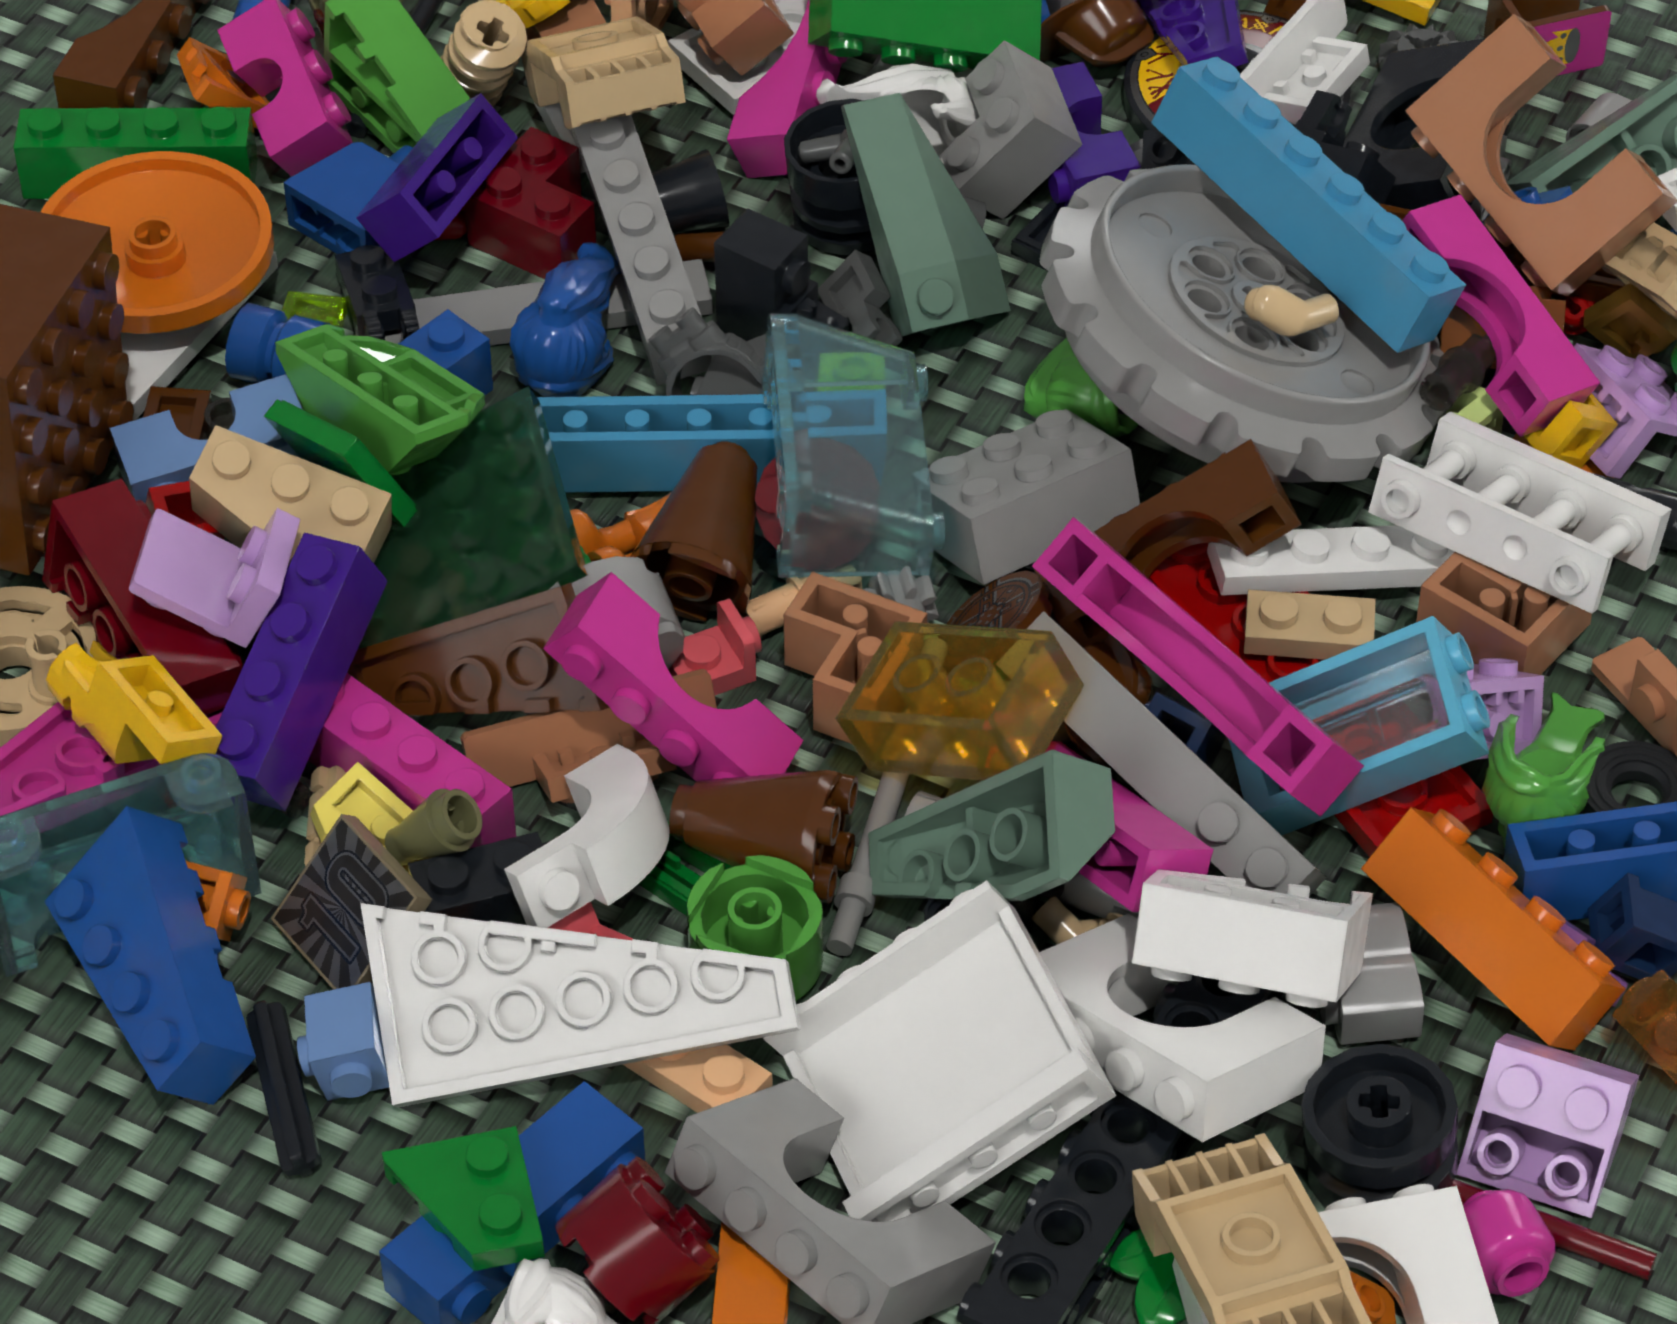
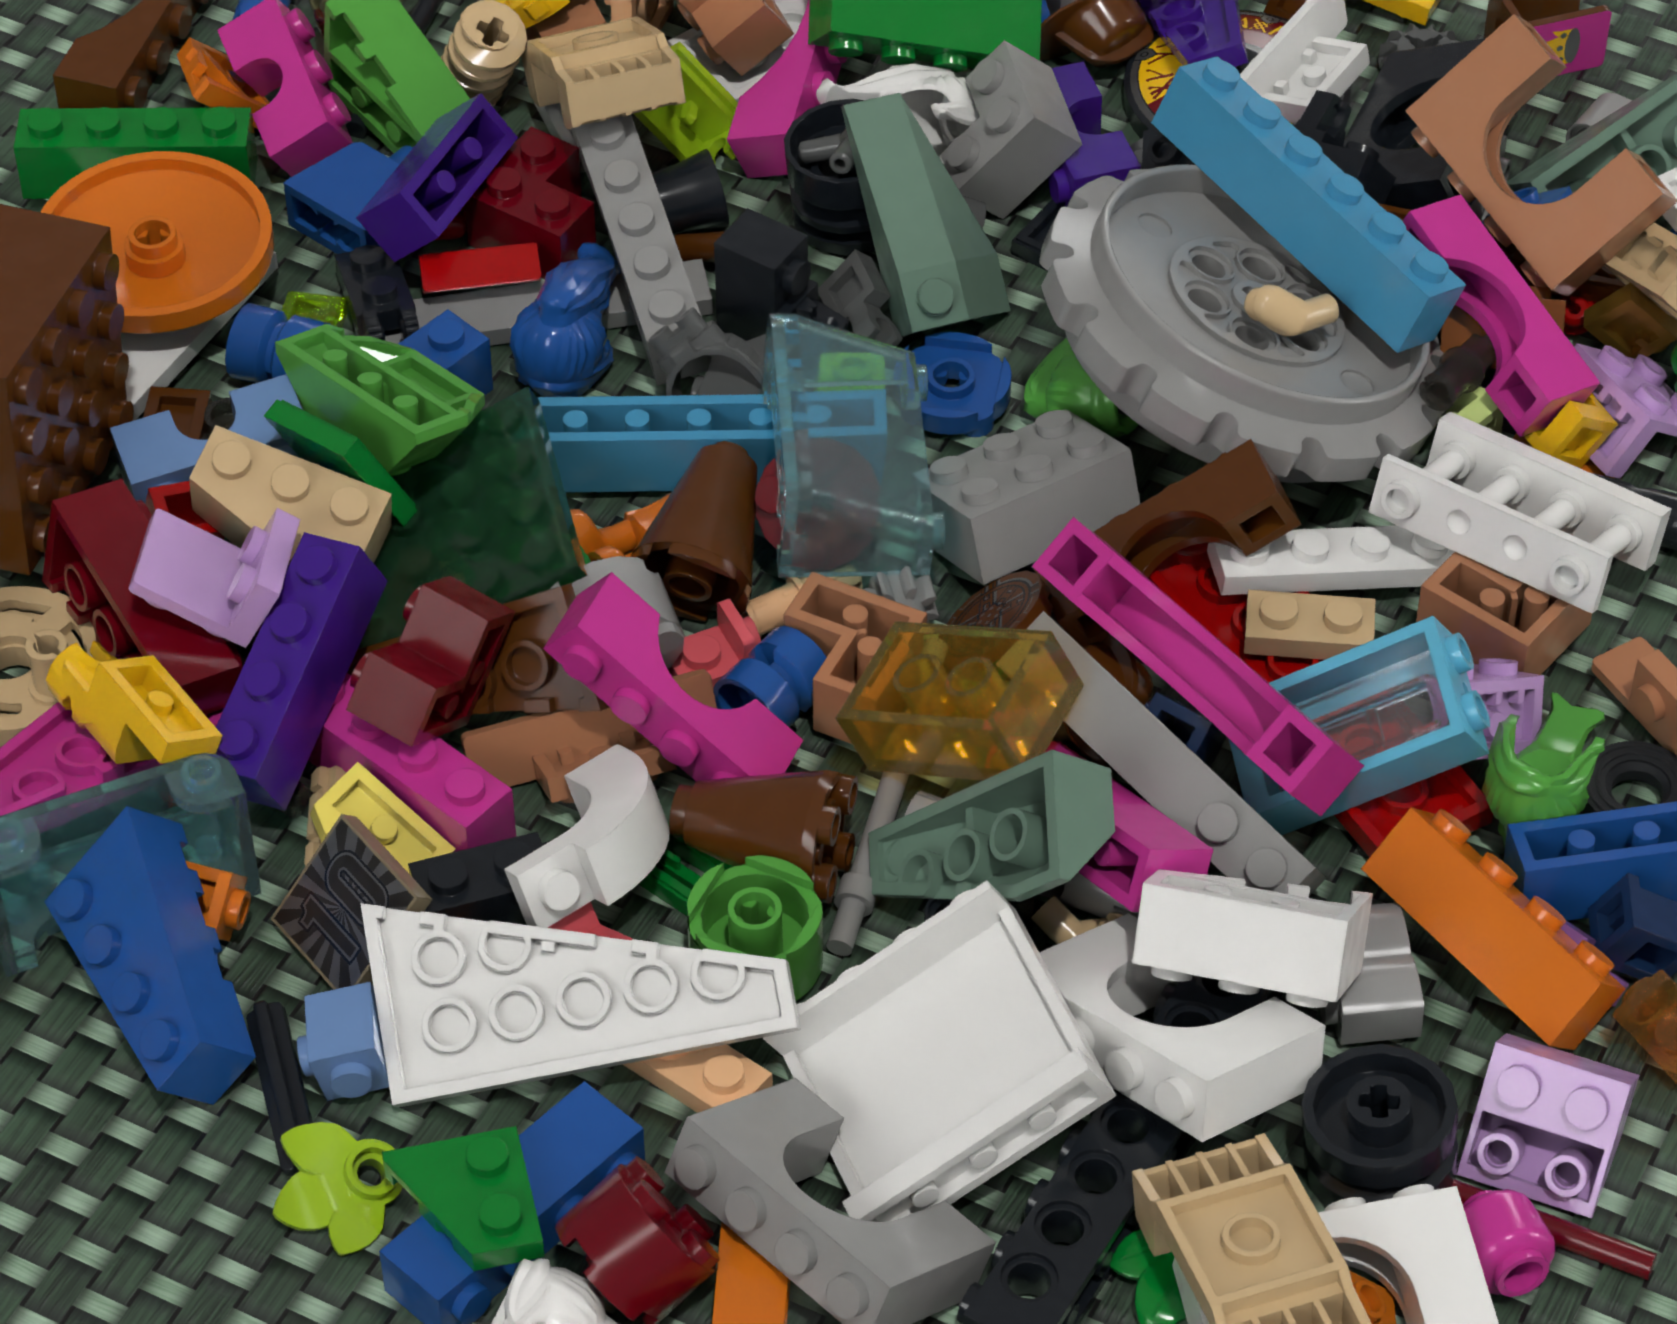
(328, 1187): none -> lime plate
(437, 667): none -> dark red brick
(438, 826): olive cone -> none
(480, 268): none -> red slope
(700, 121): none -> lime hinge
(776, 674): none -> blue wheel
(982, 387): none -> blue plate

